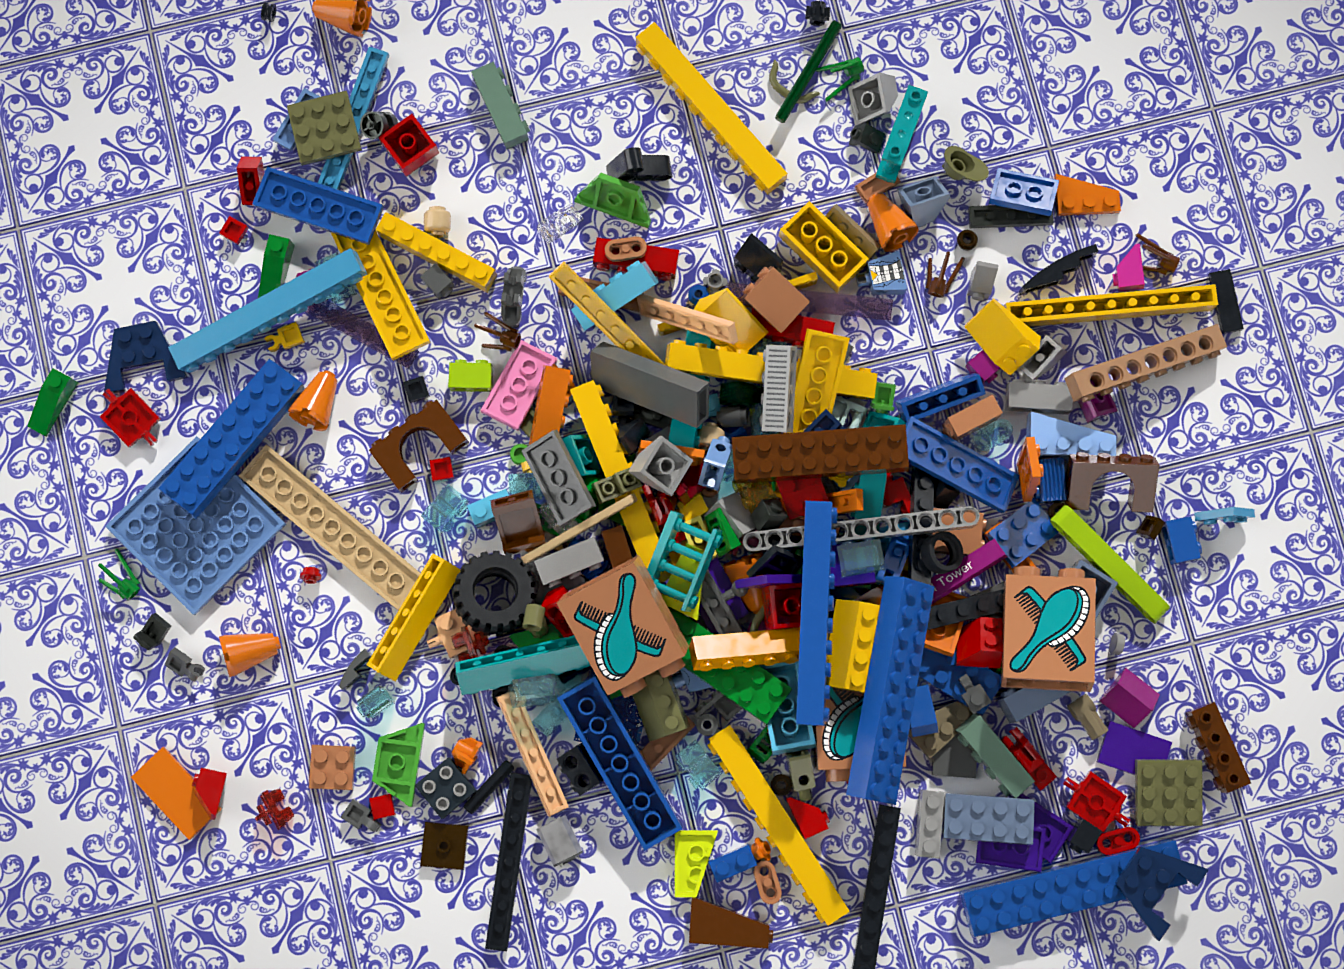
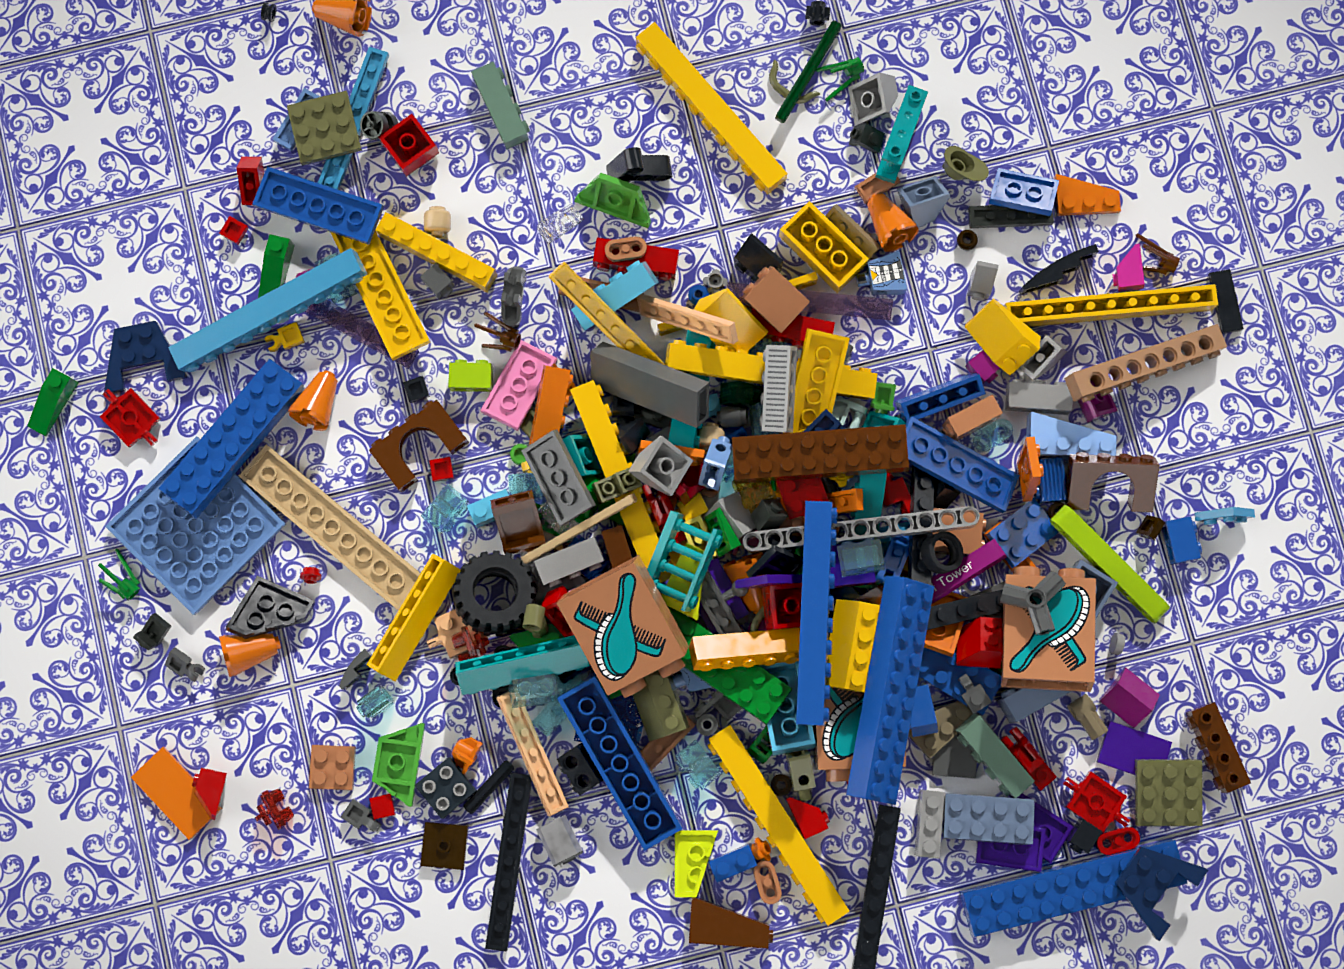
(267, 609): none -> plate
(937, 286): reddish brown plant -> none
(1039, 613): none -> dark grey piece

